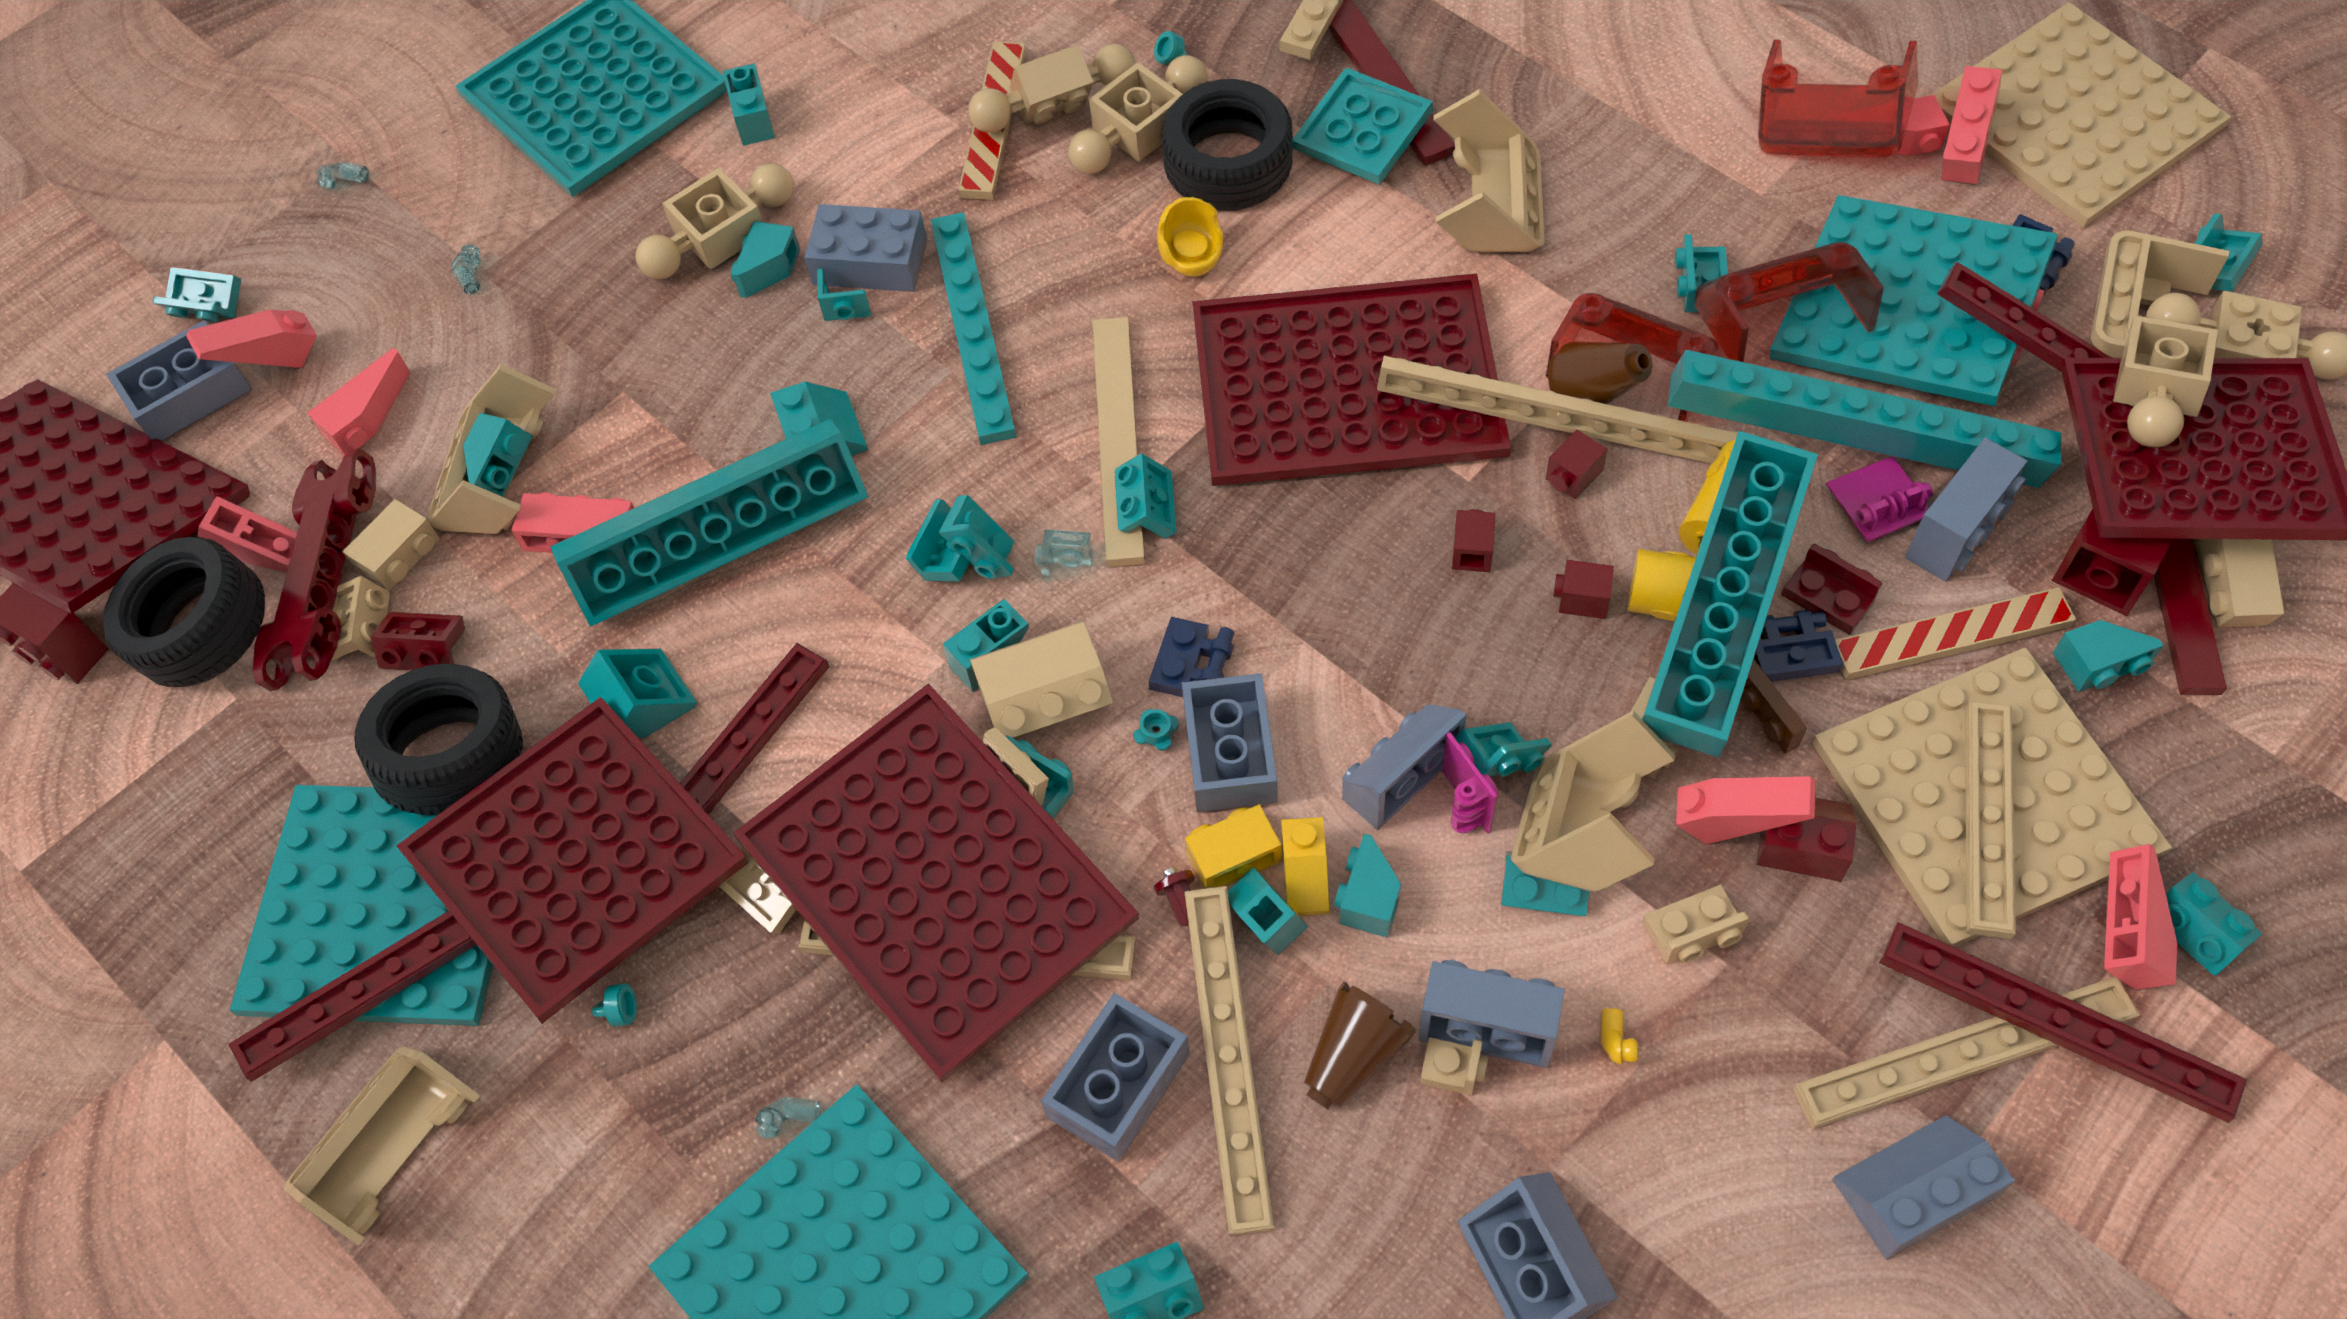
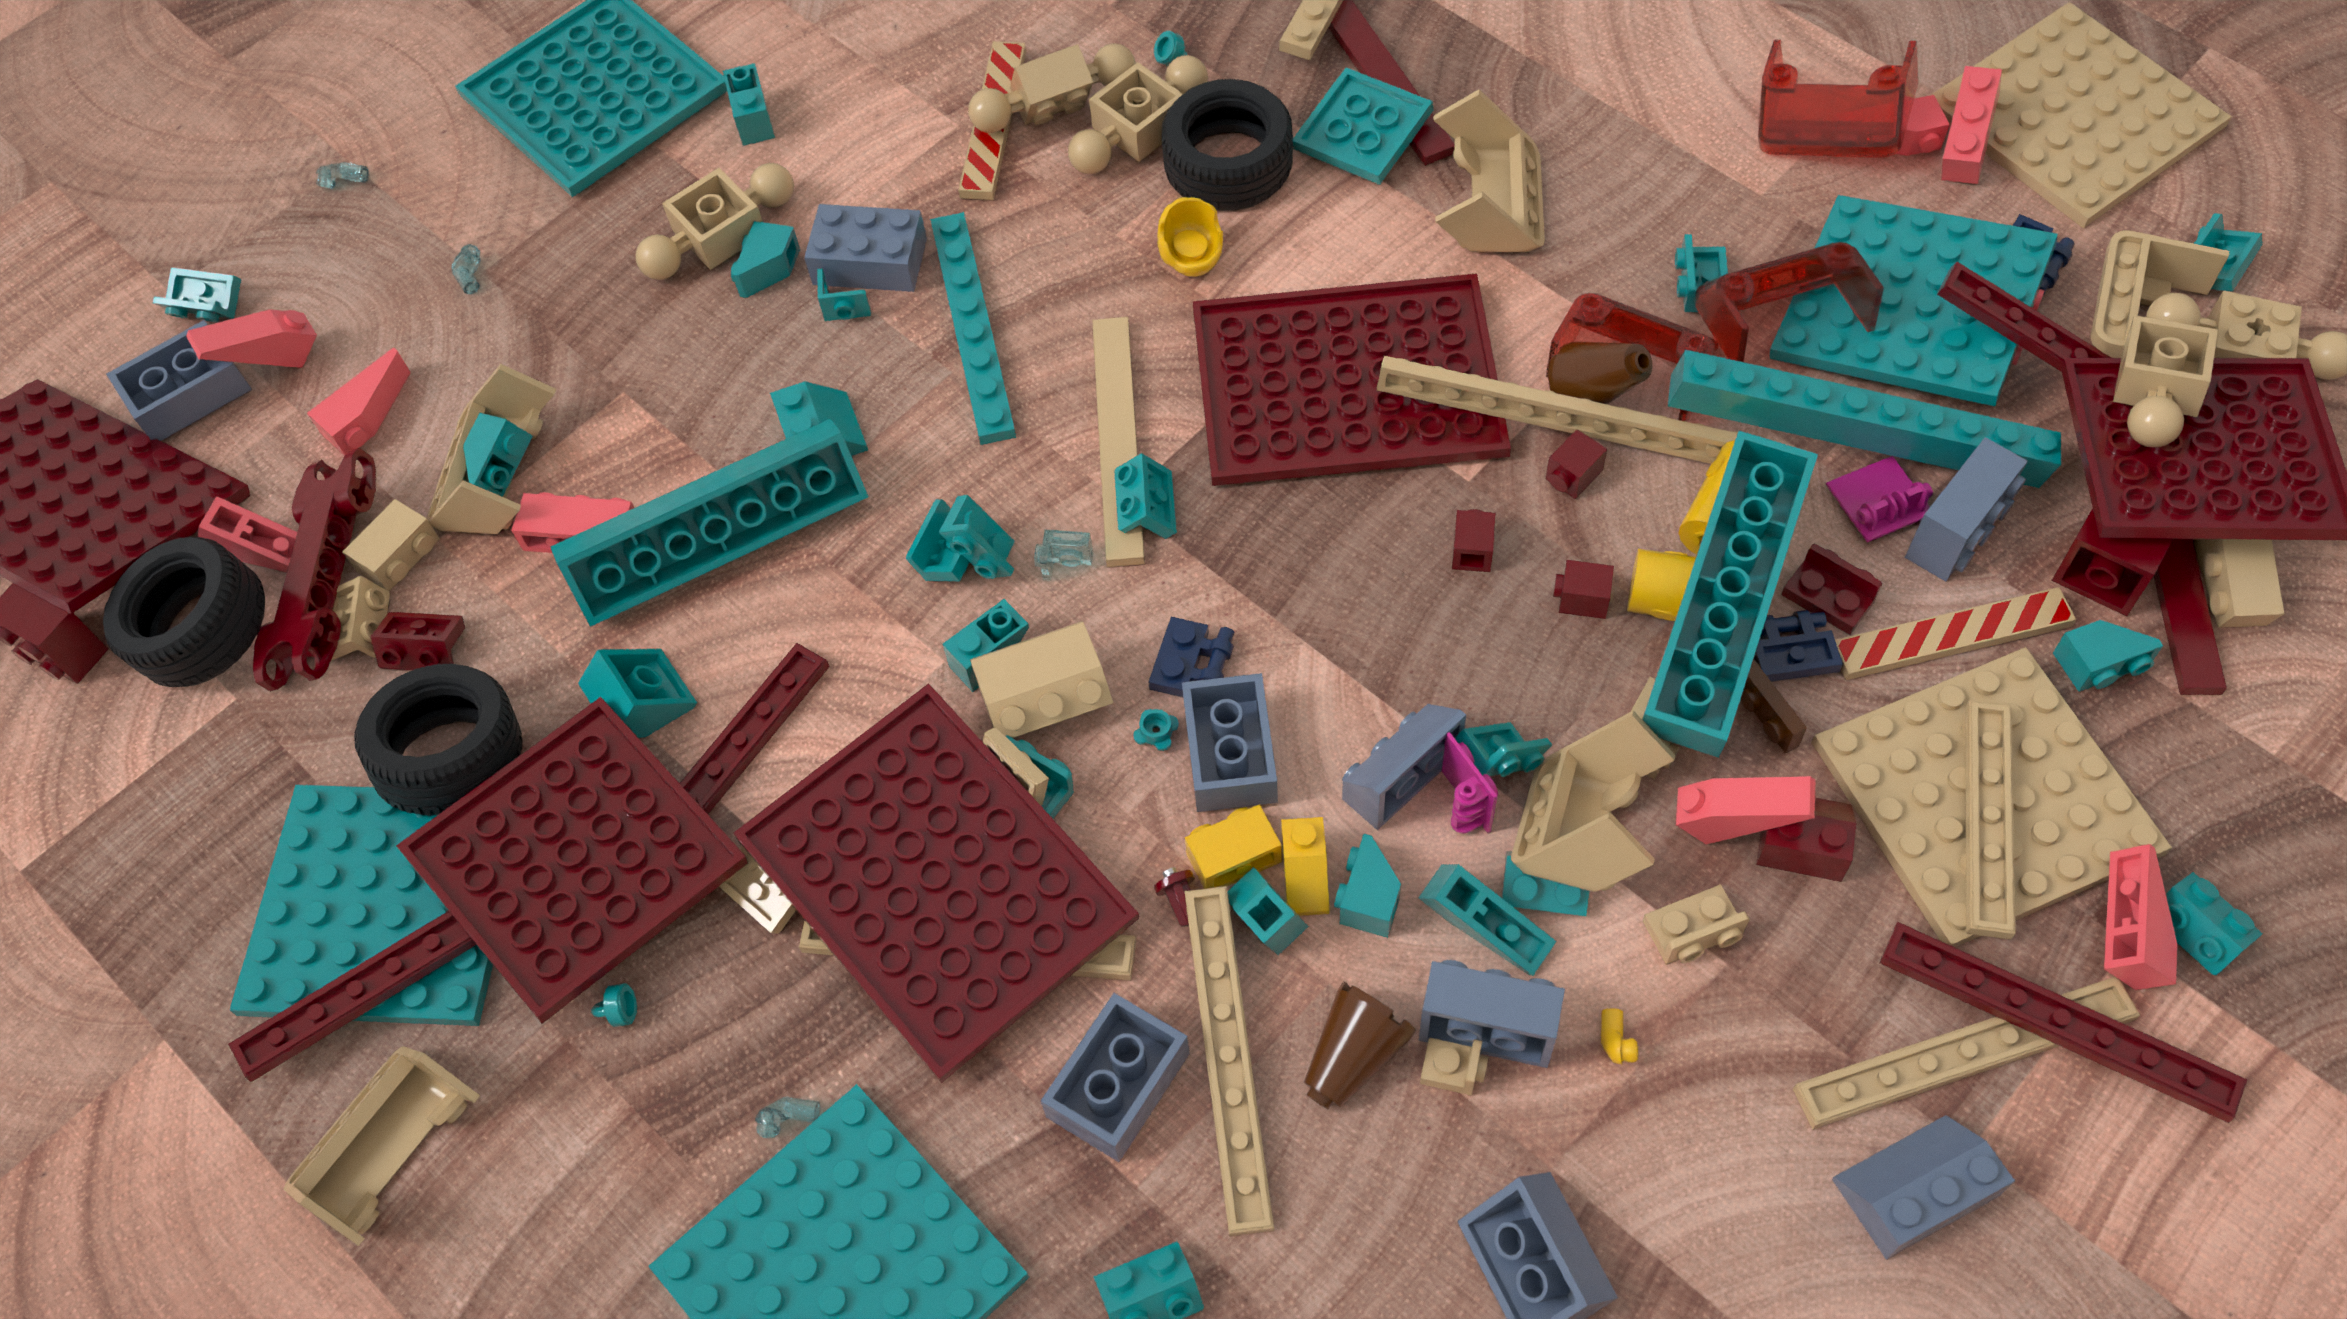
(1486, 917): none -> teal slope

